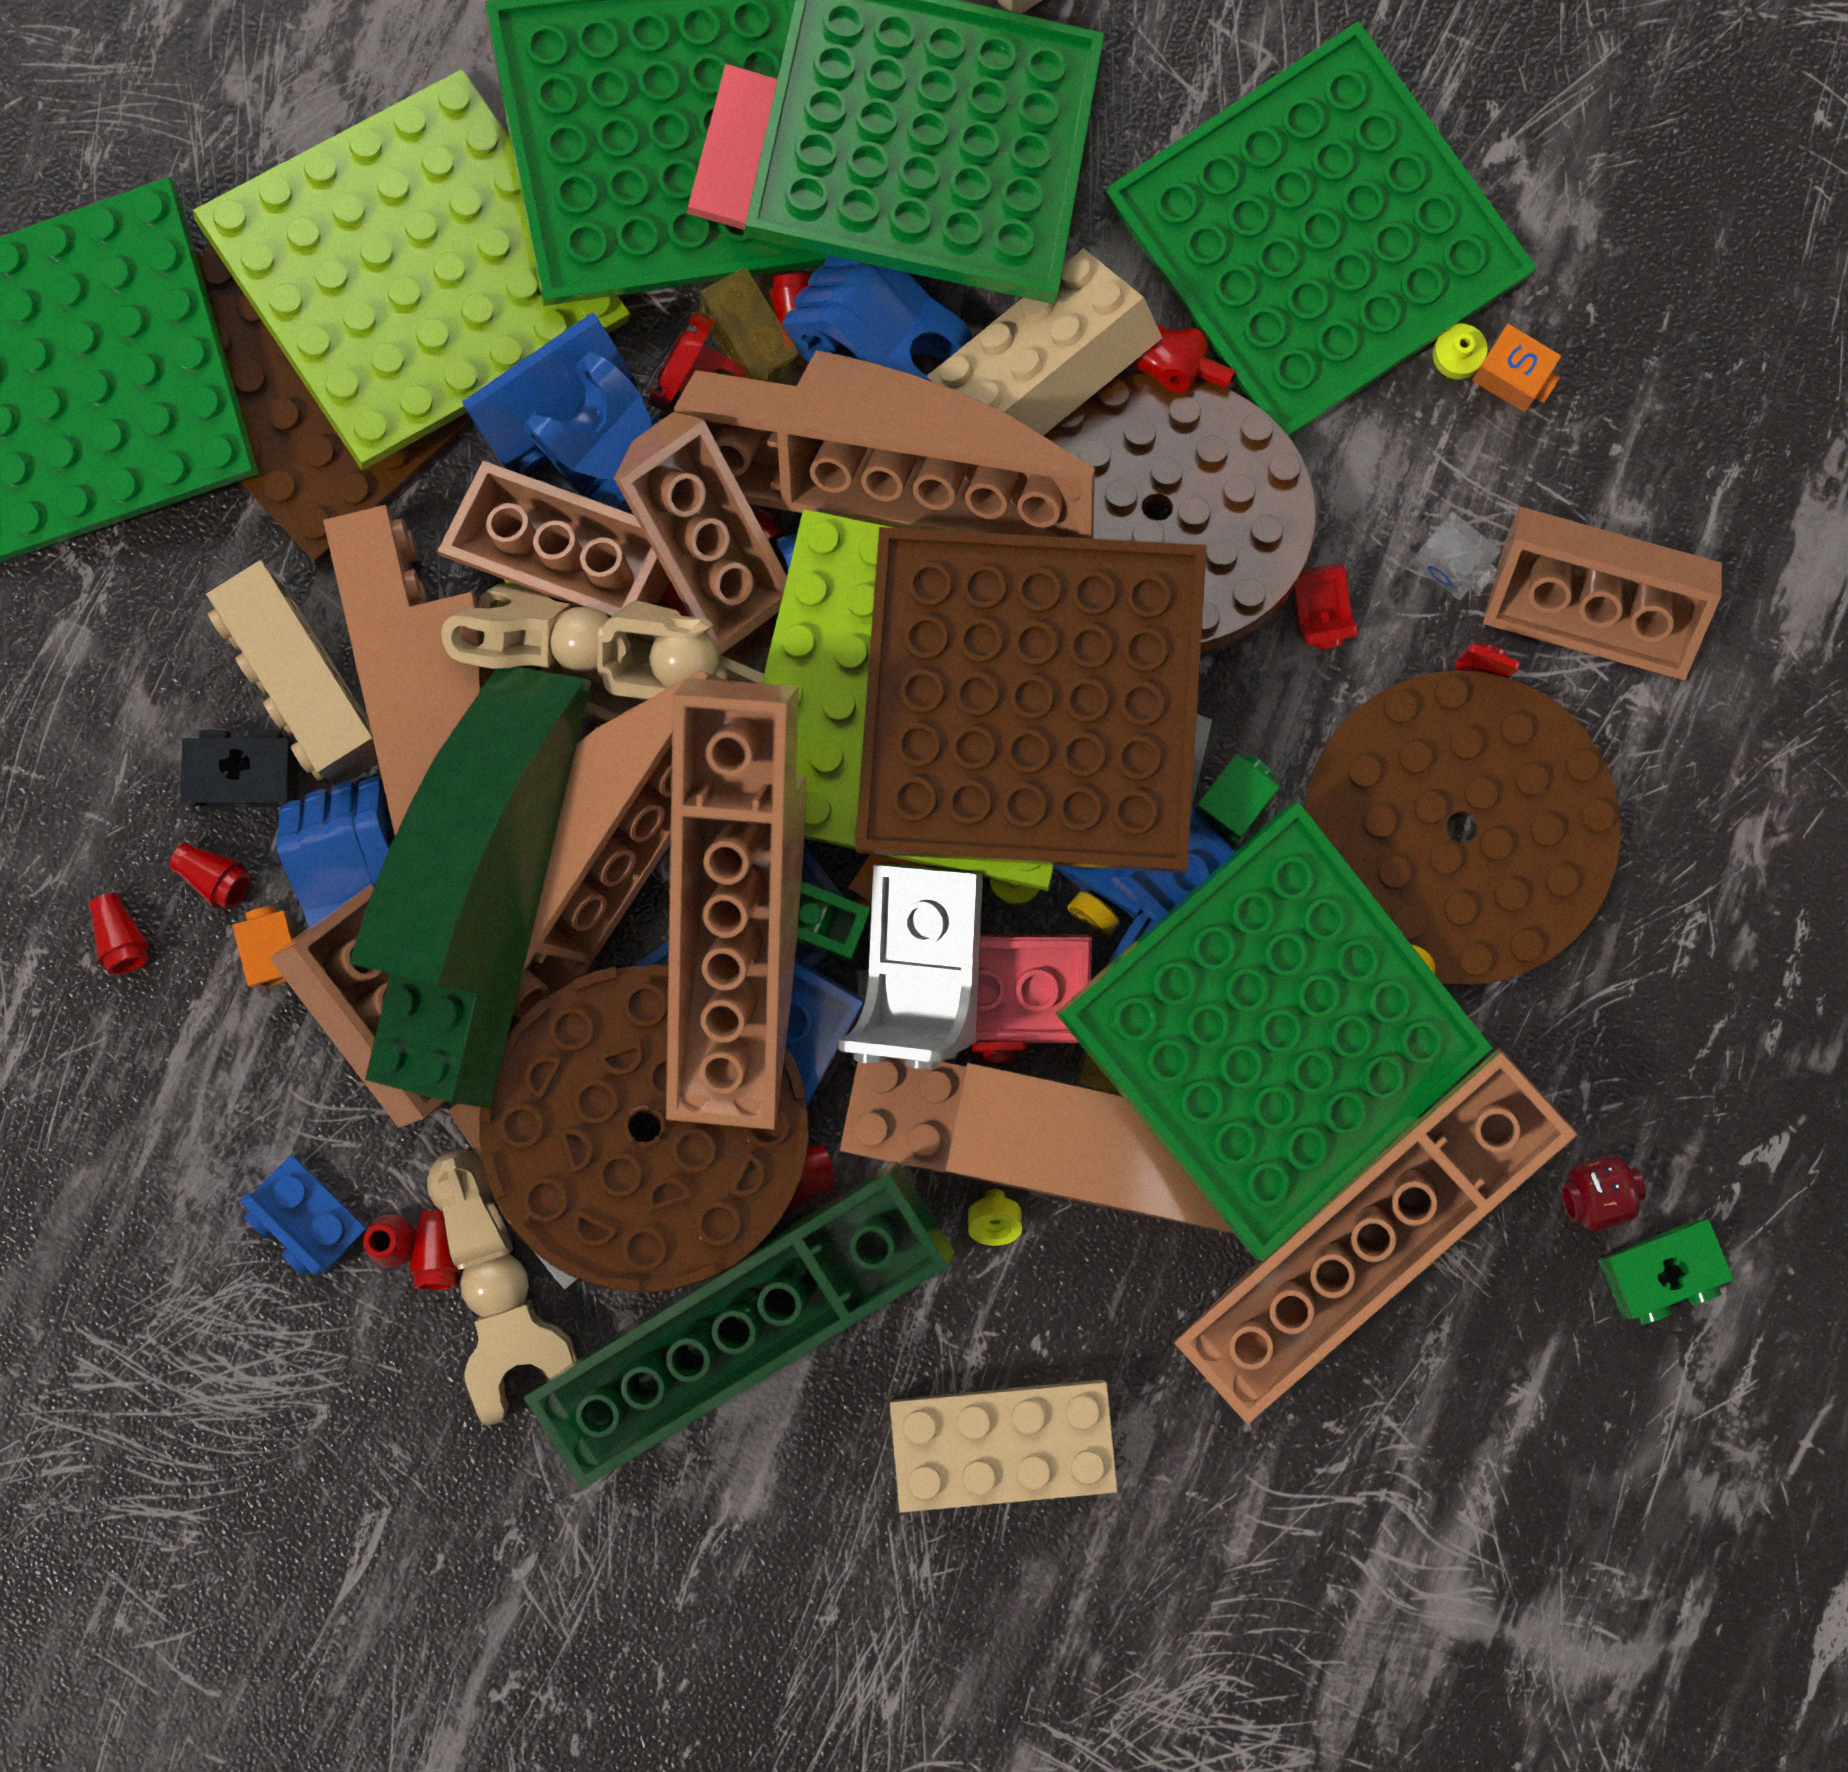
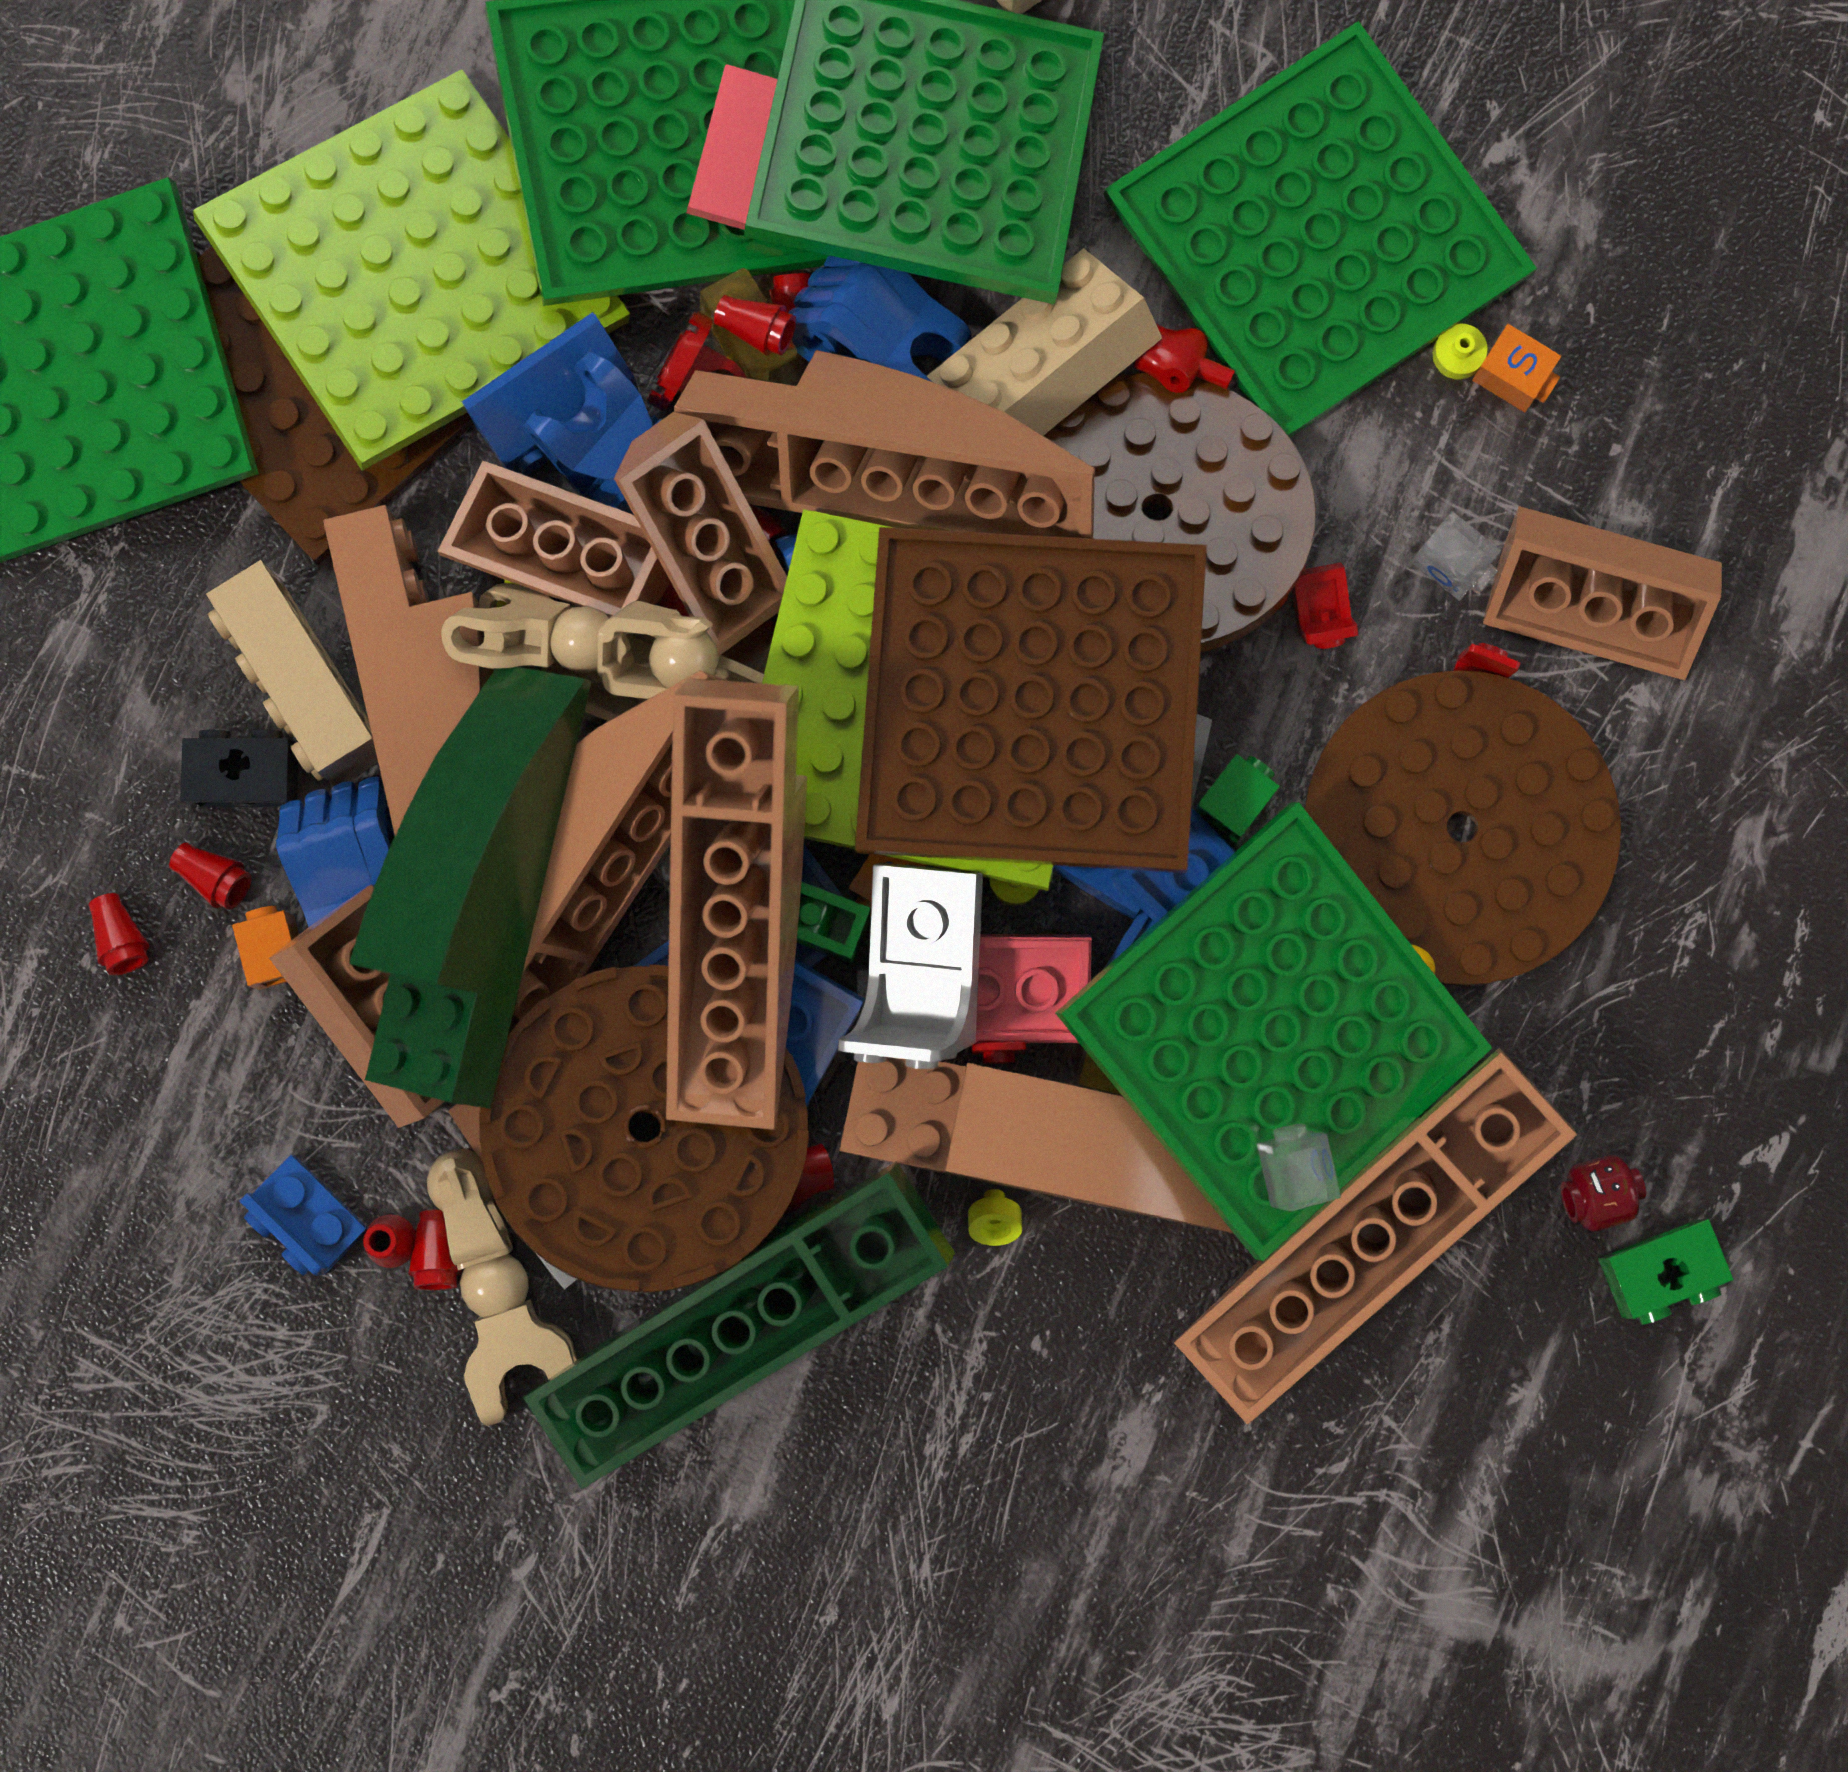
(757, 323): none -> red cone
(1003, 1446): tan brick -> none
(1094, 915): yellow tile -> none
(1298, 1168): none -> clear brick

